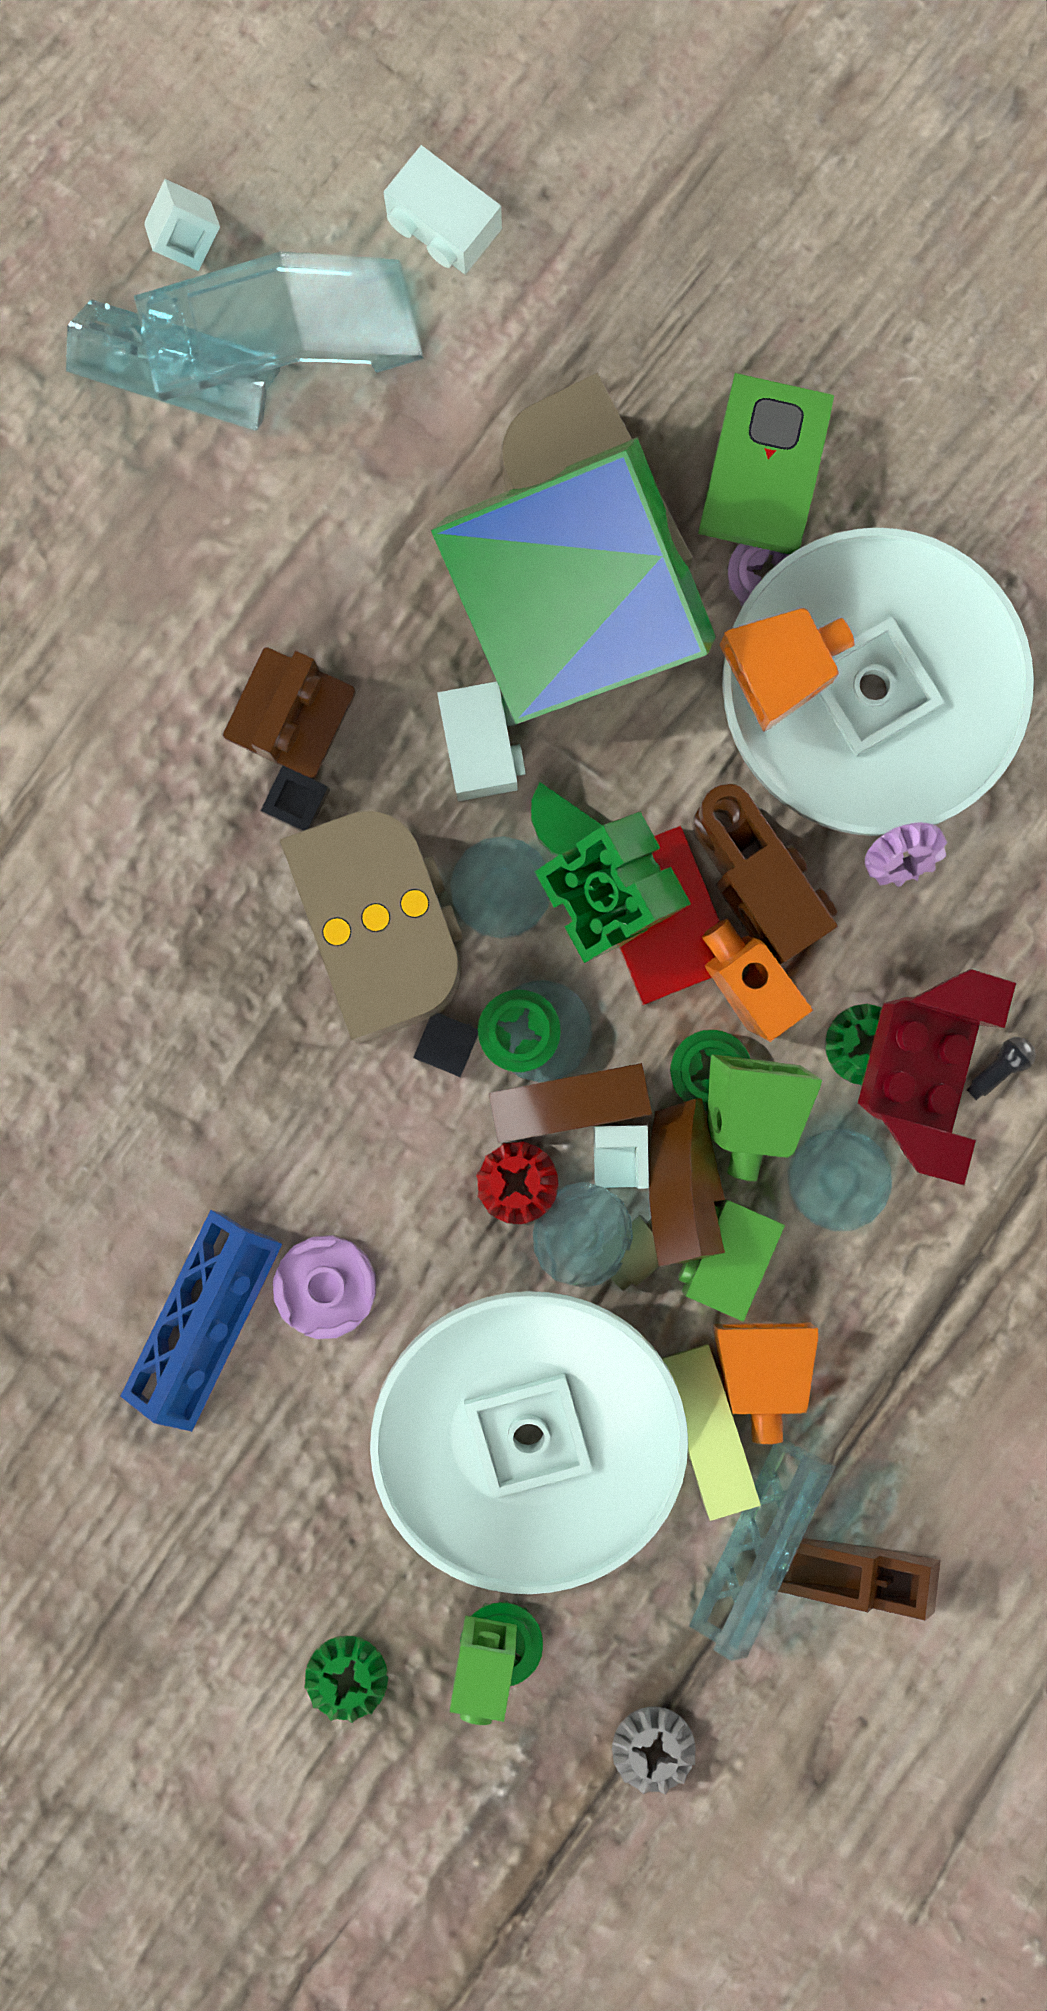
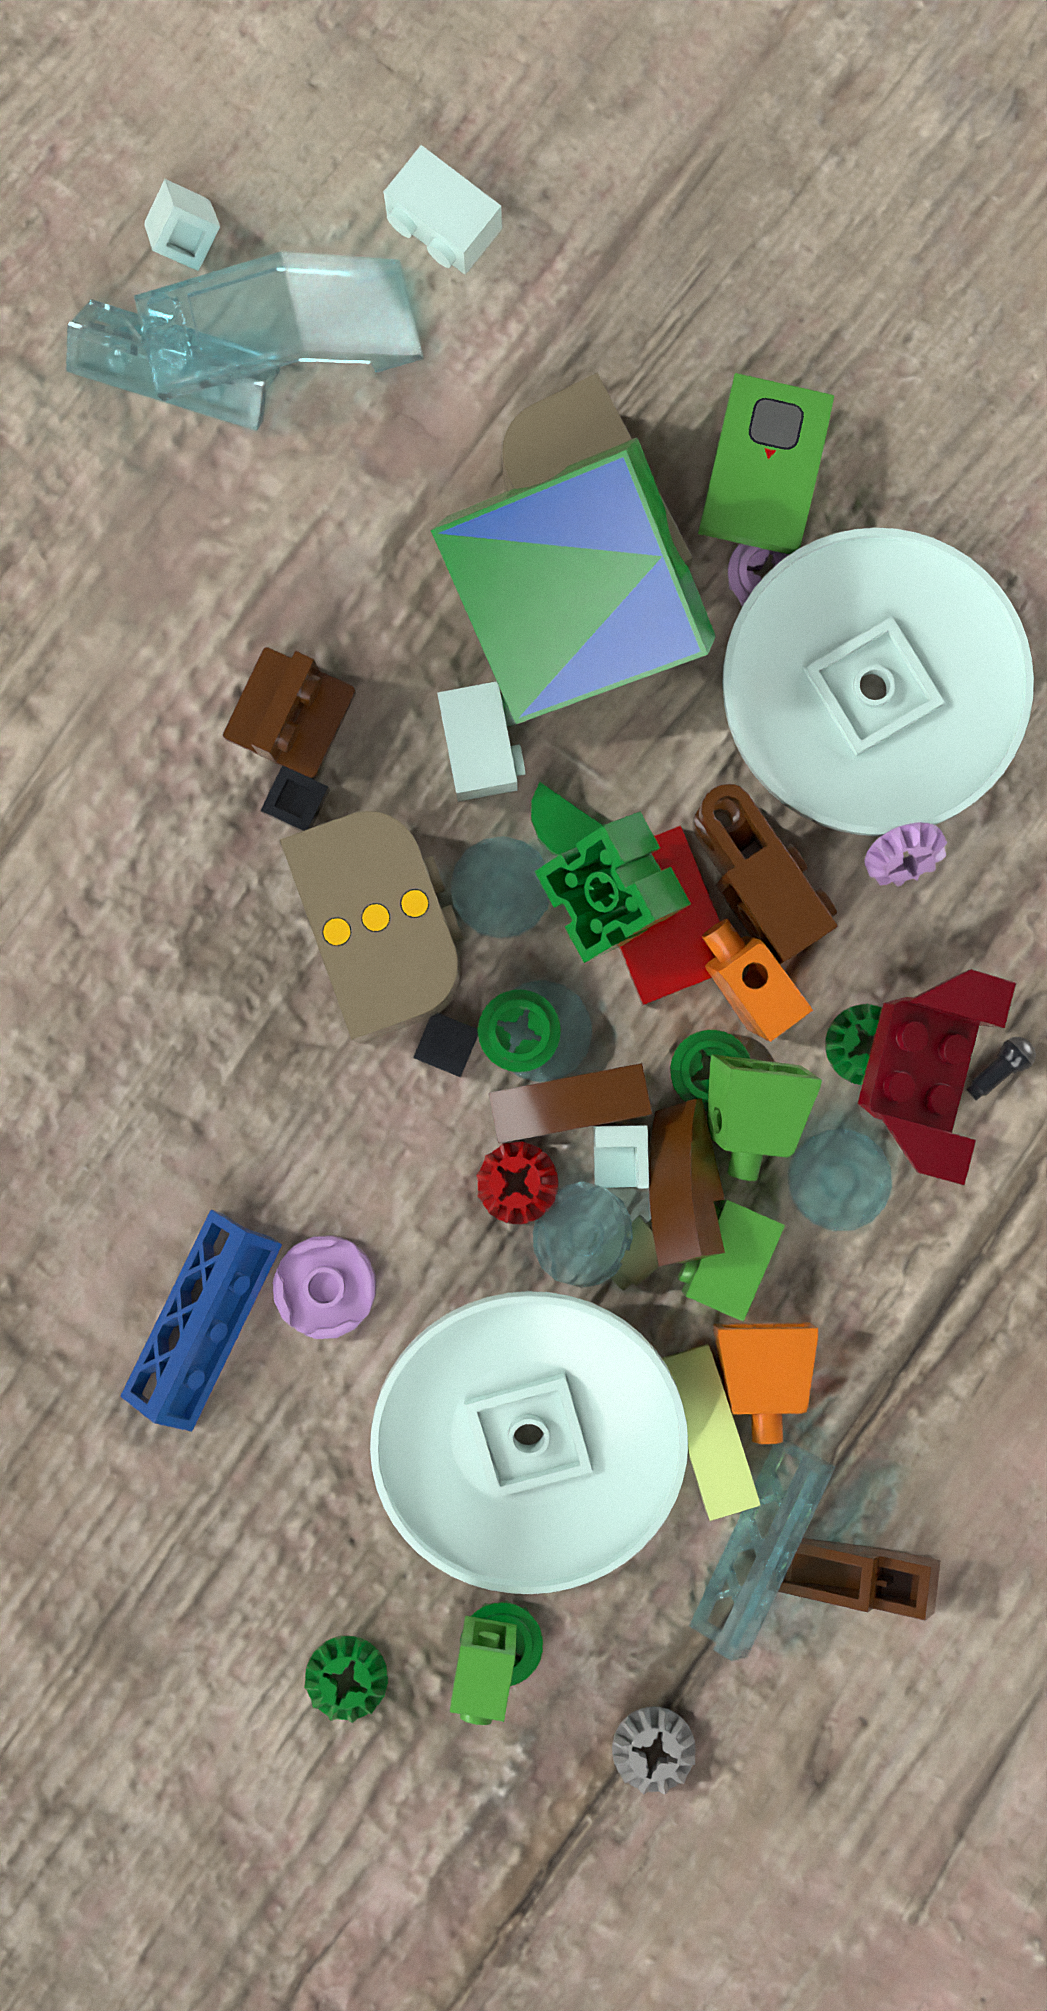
(784, 661): orange torso -> none

